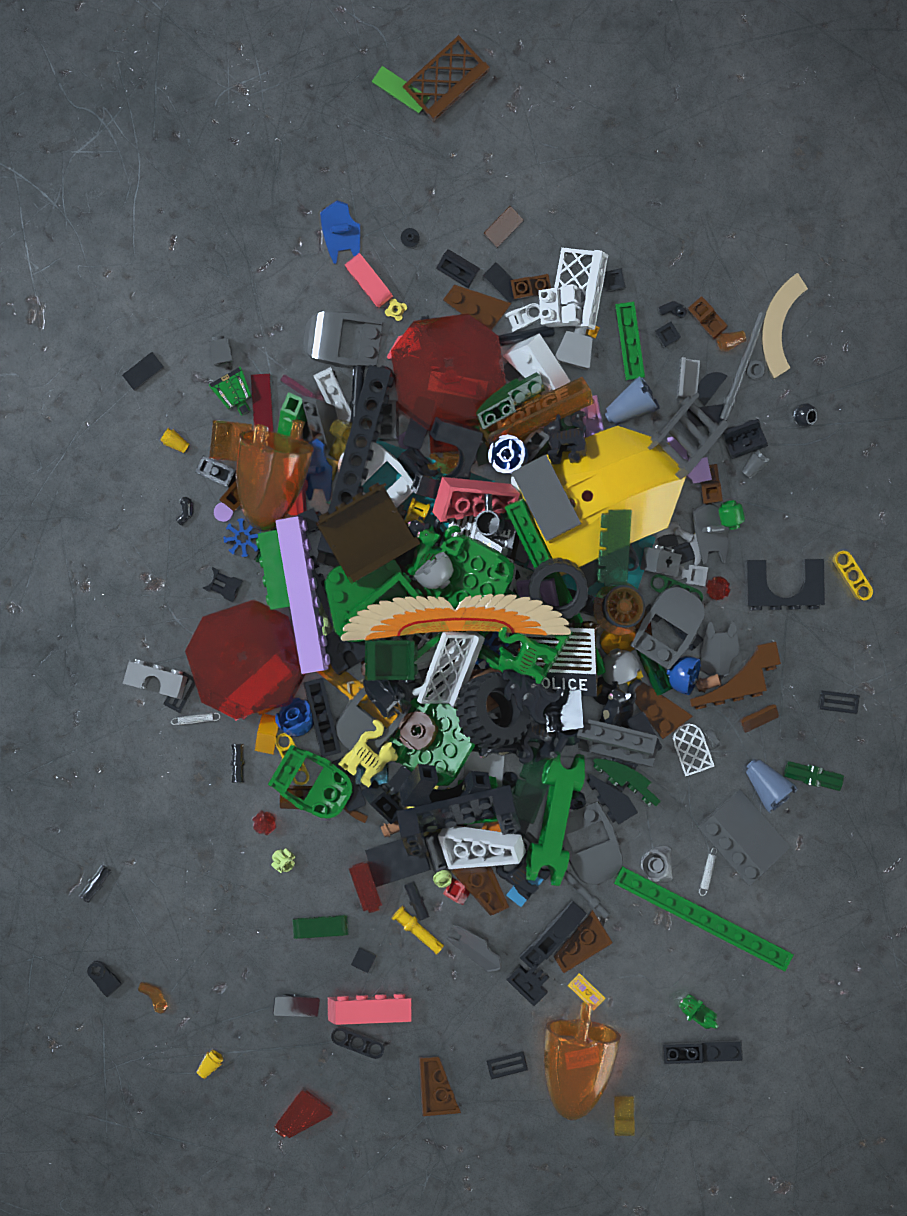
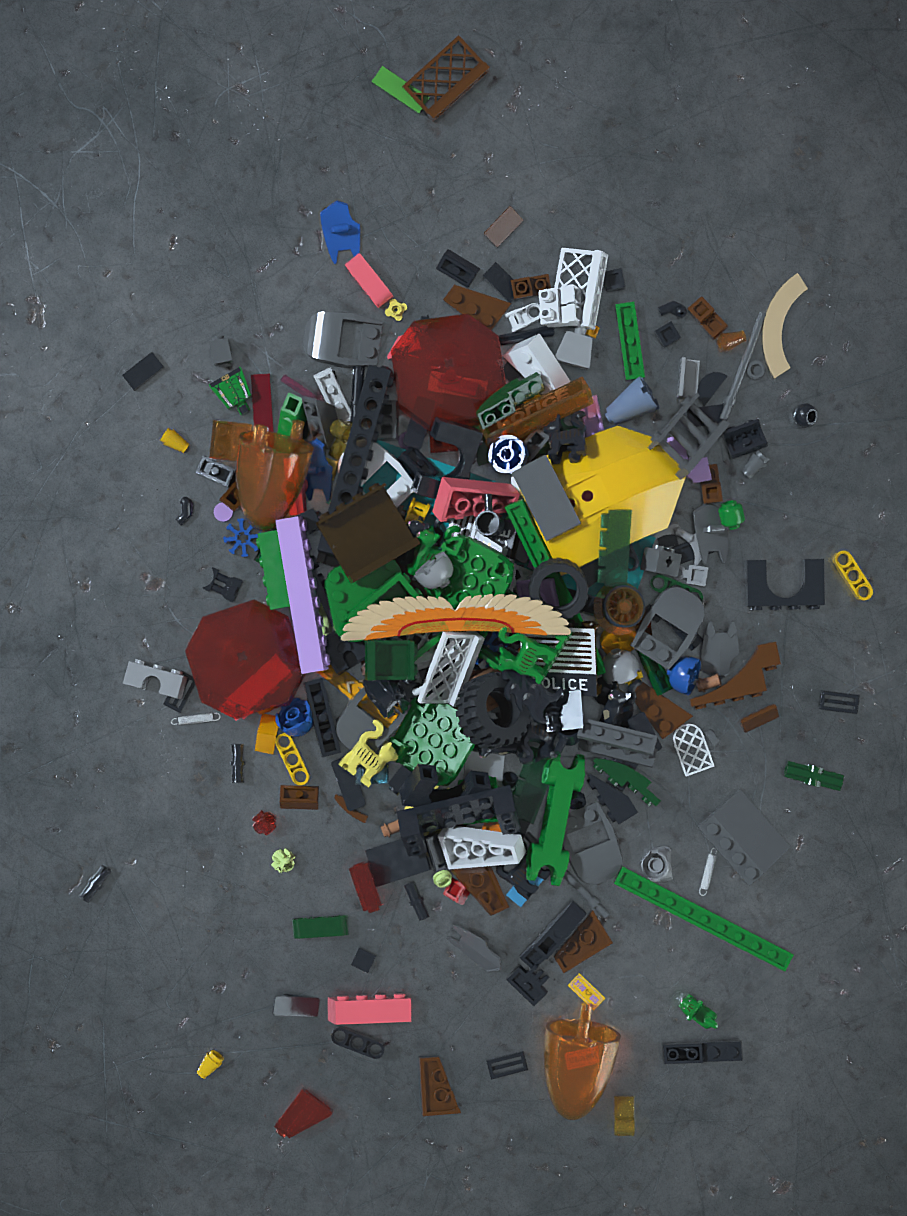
(106, 980): black piece -> none
(156, 996): clear orange arm -> none
(328, 792): green slope -> none
(382, 801): black brick -> none
(407, 730): plate -> none
(410, 242): black tile -> none
(410, 924): yellow pin -> none
(446, 463): clear orange plate -> none
(718, 588): clear red gear -> none
(769, 784): sand blue cone -> none

